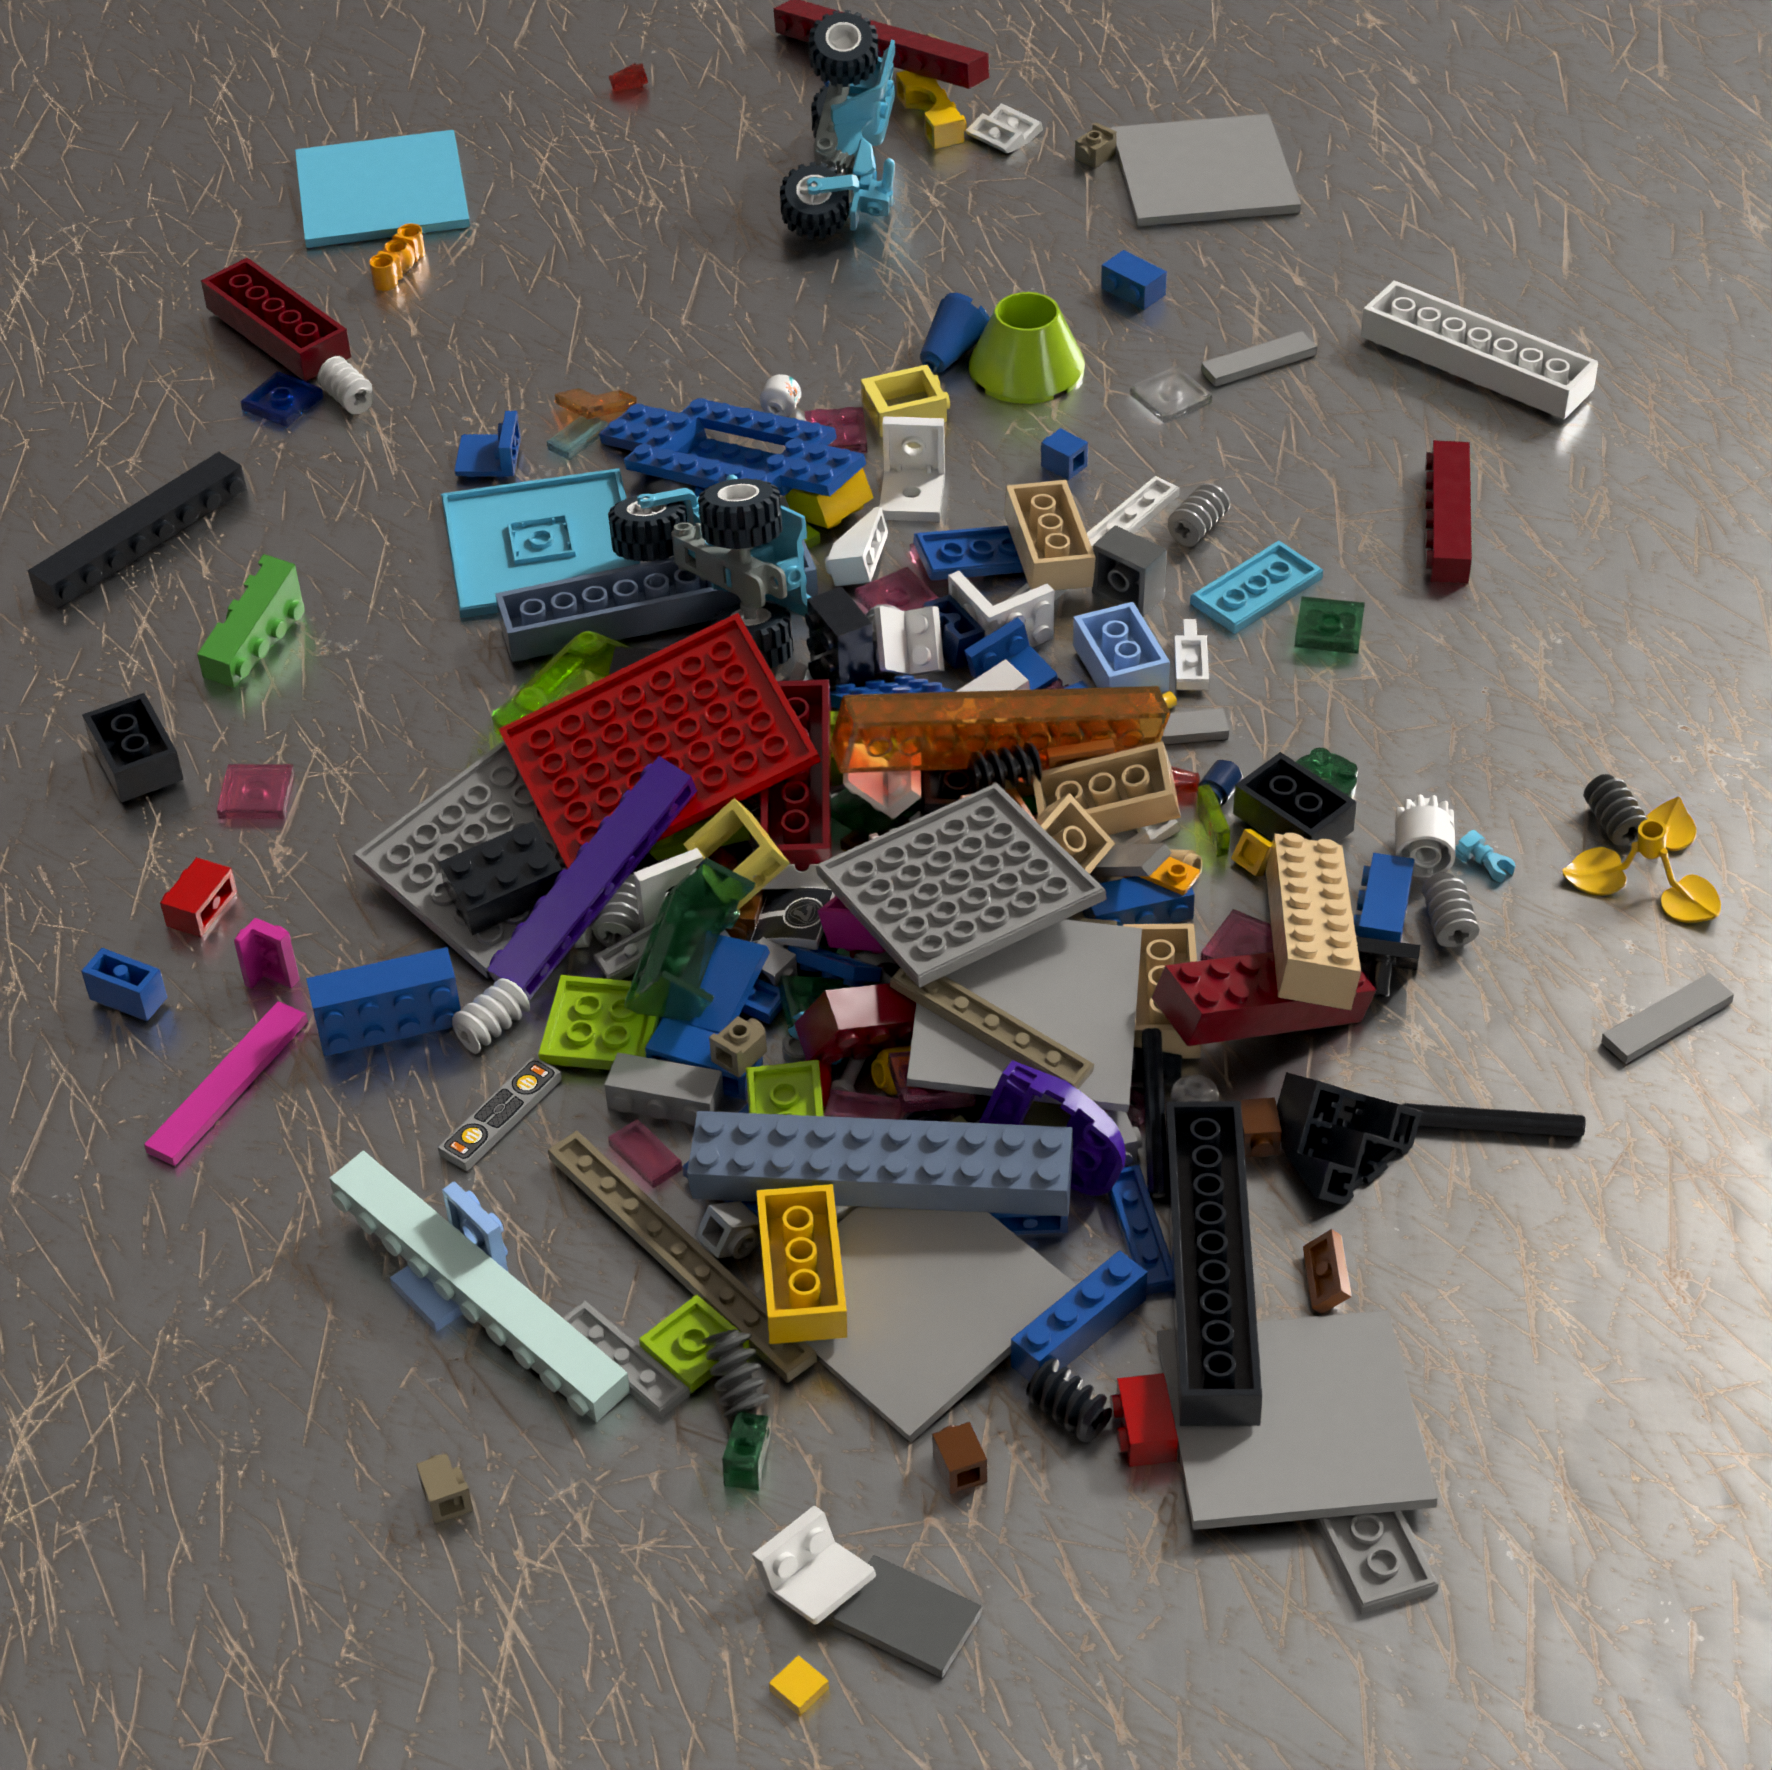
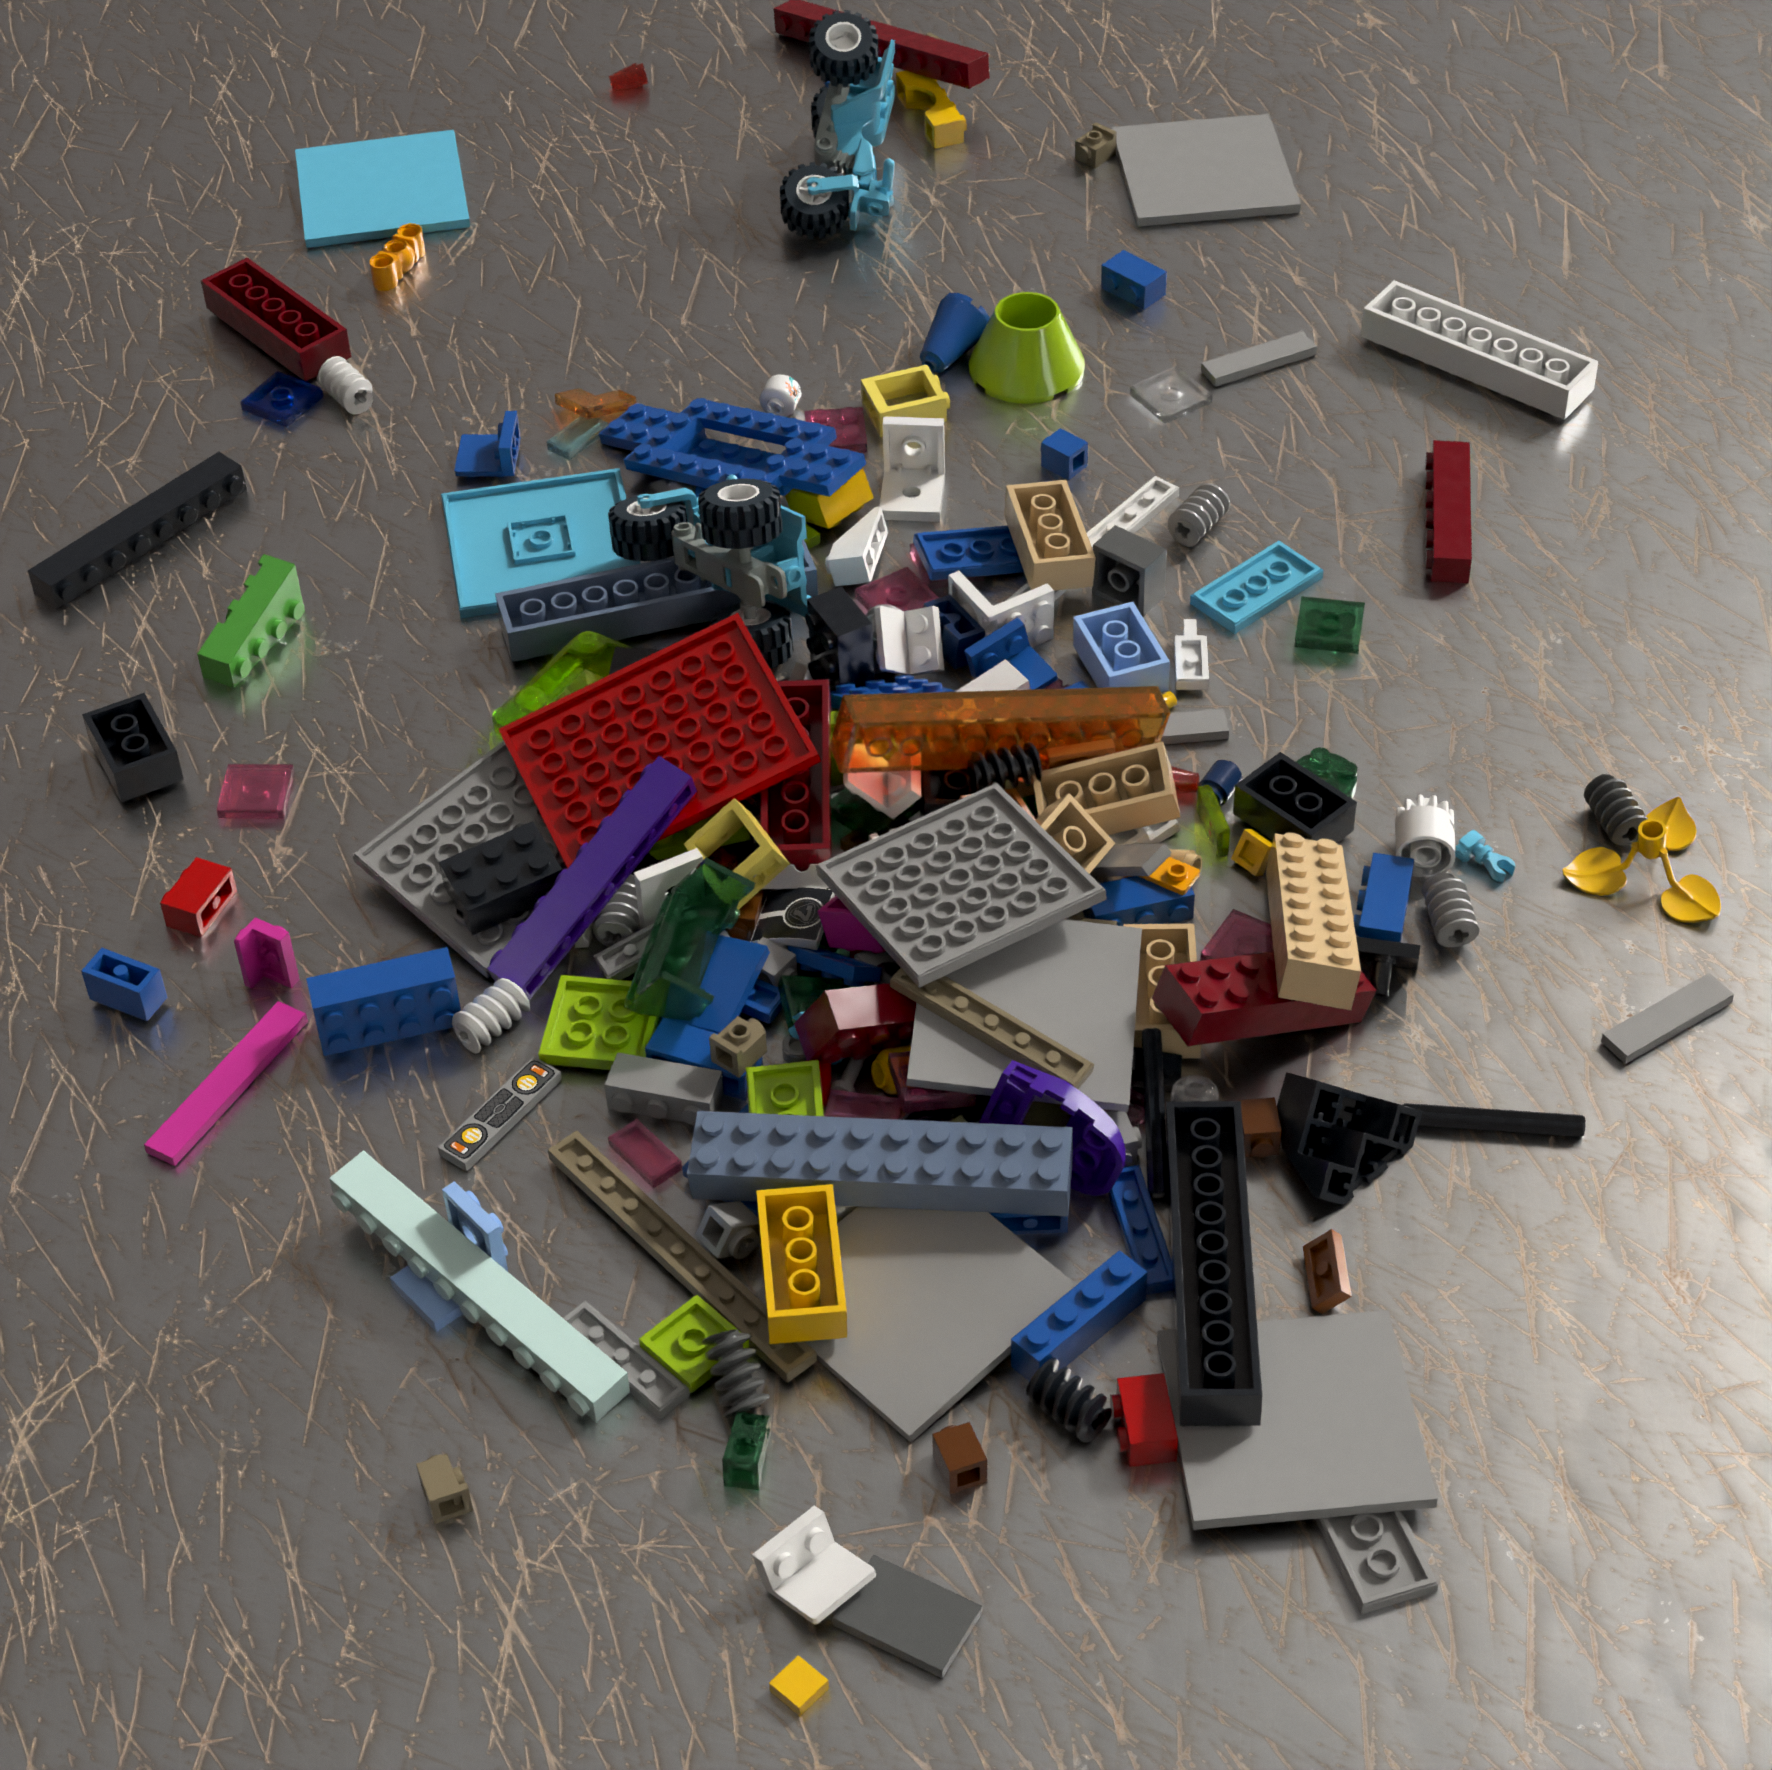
(1005, 129): white slope -> none

